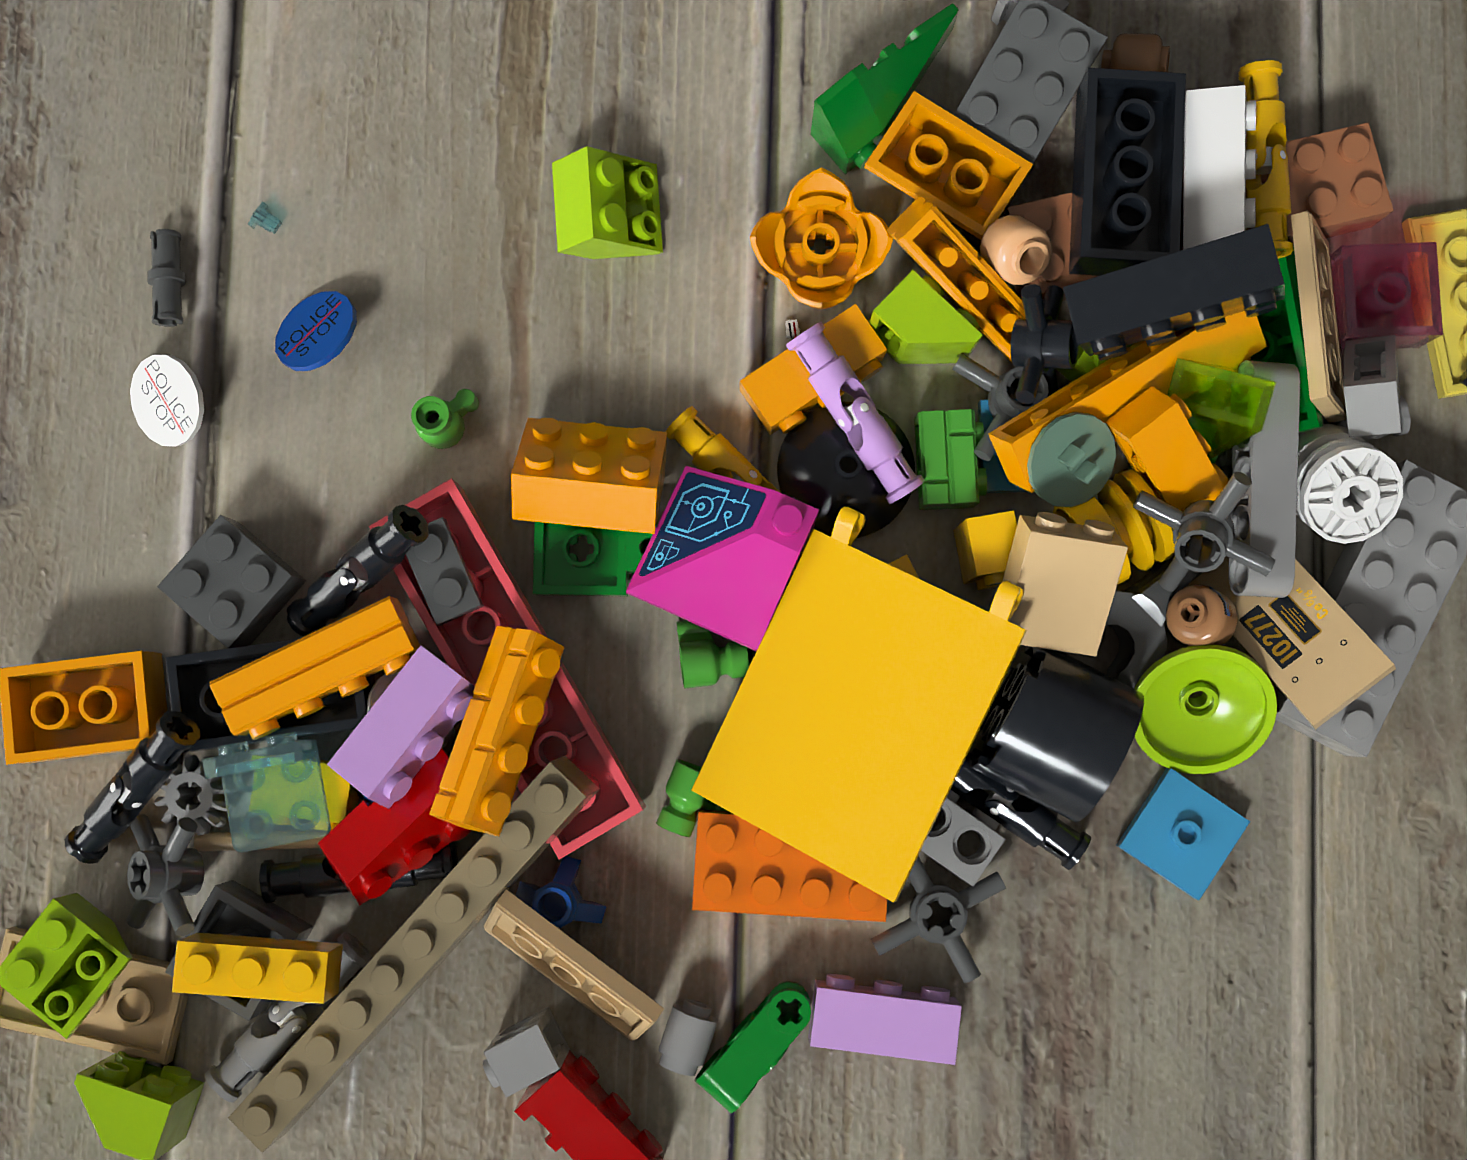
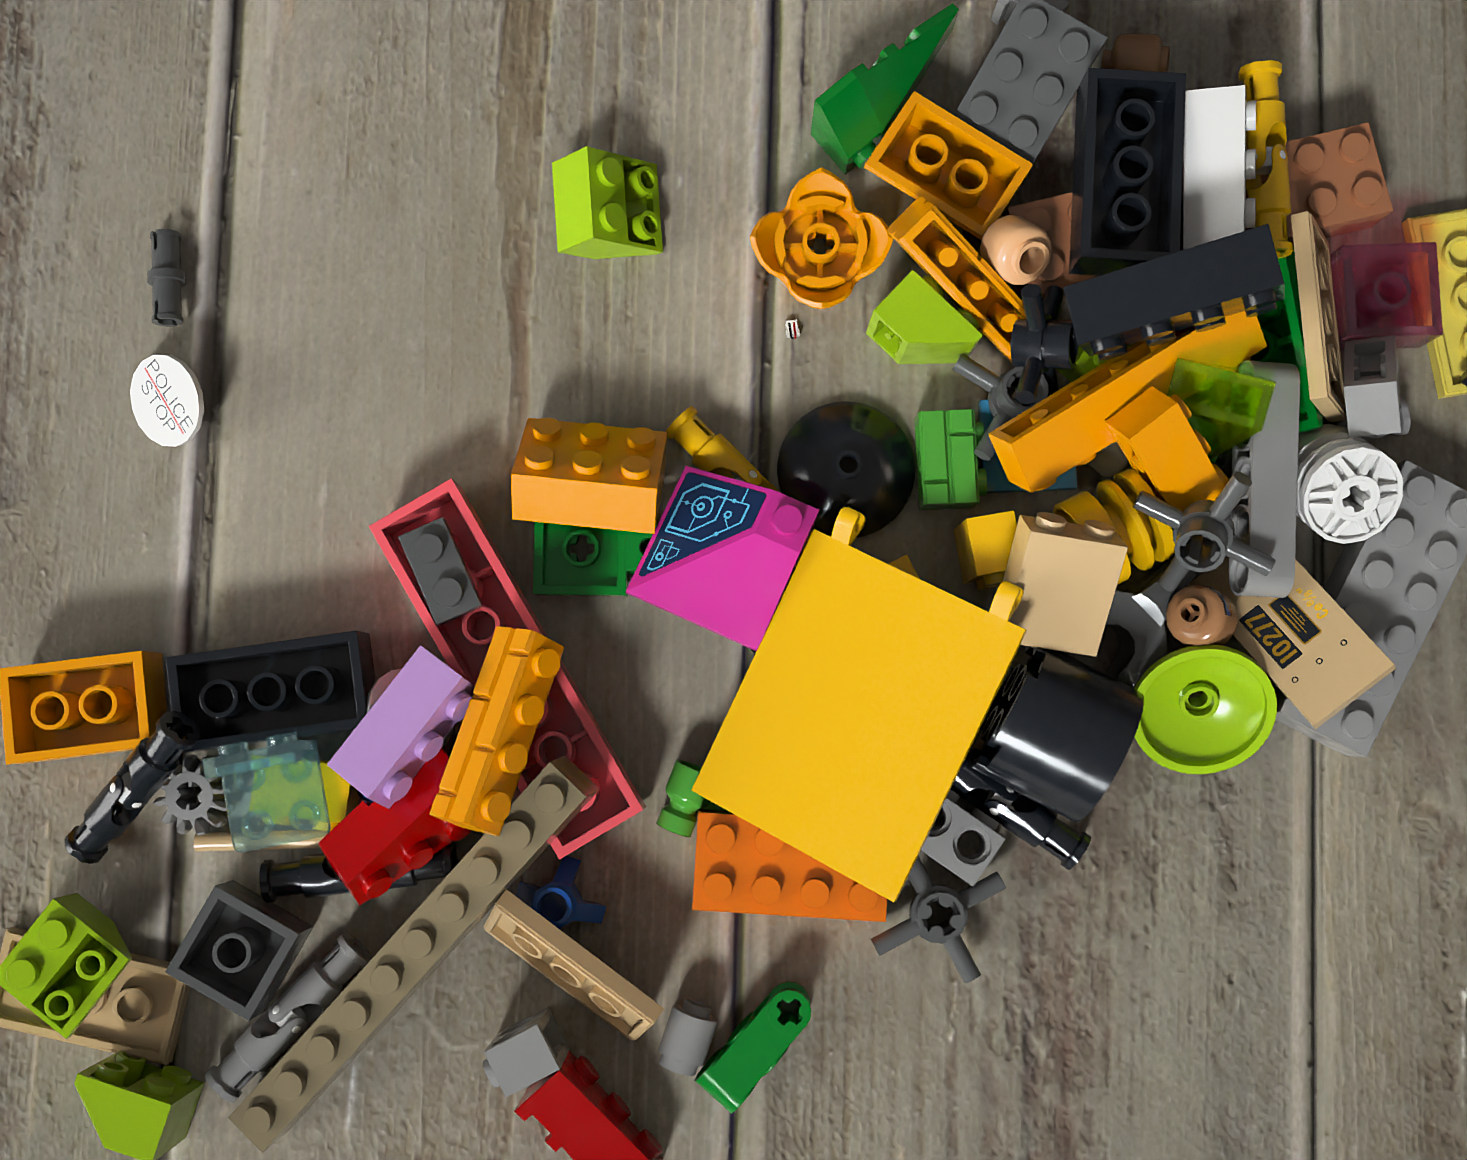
(164, 874): dark grey bar -> none
(231, 583): dark grey brick -> none
(257, 968): yellow brick -> none
(264, 219): clear light blue piece -> none
(314, 668): light orange brick -> none
(316, 331): blue piece -> none
(361, 570): black piece -> none
(441, 421): bright green piece -> none
(704, 661): bright green piece -> none
(781, 387): light orange brick -> none
(862, 423): lavender piece -> none
(885, 1019): lavender brick -> none
(1071, 459): sand green piece -> none
(1183, 833): dark azure plate -> none

